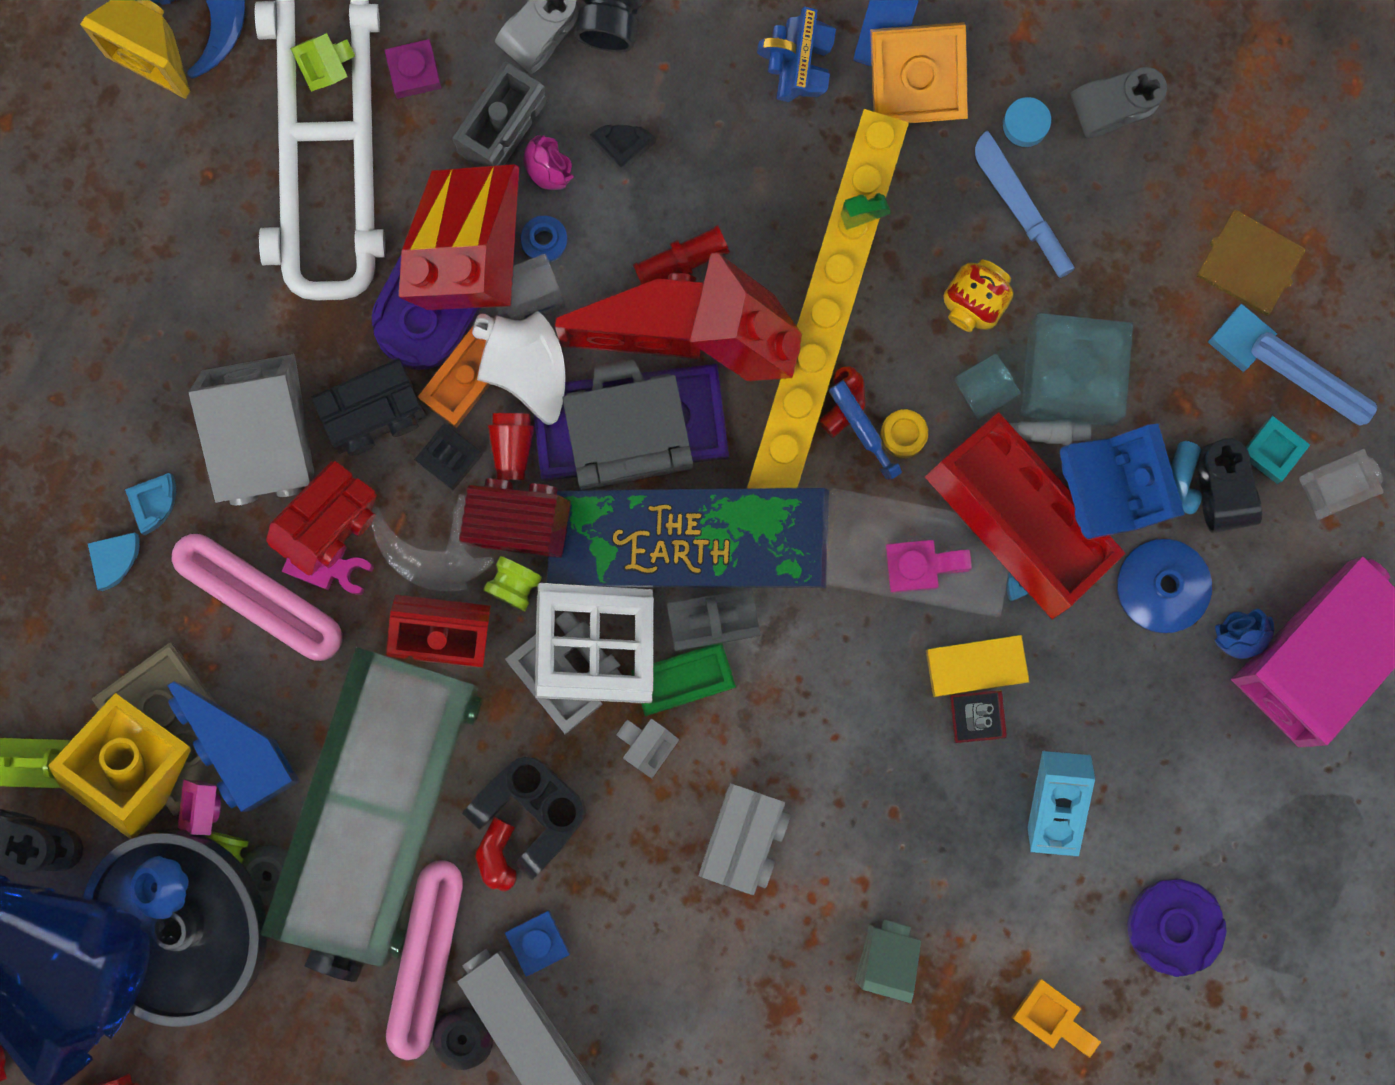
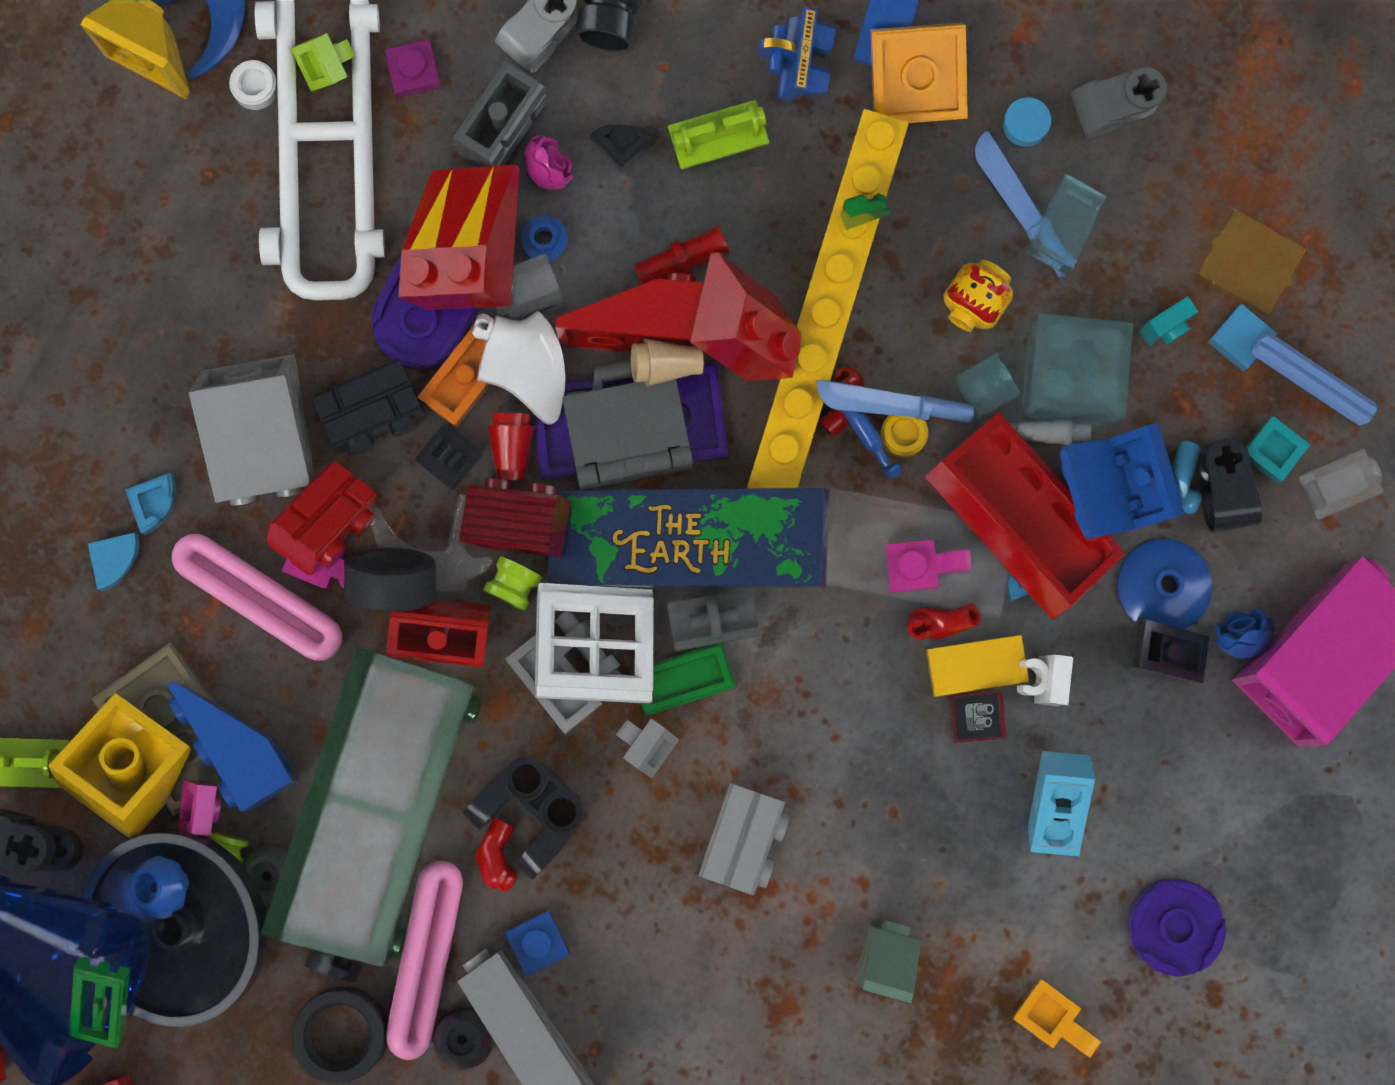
(103, 979): none -> green tile
(253, 85): none -> white tile
(302, 1035): none -> black tyre
(389, 579): none -> black tyre
(664, 361): none -> tan cone
(719, 134): none -> lime hinge
(877, 401): none -> medium blue piece
(941, 623): none -> red arm
(1052, 679): none -> white tile
(1066, 224): none -> clear light blue tile
(1168, 651): none -> black slope
(1170, 323): none -> teal plate

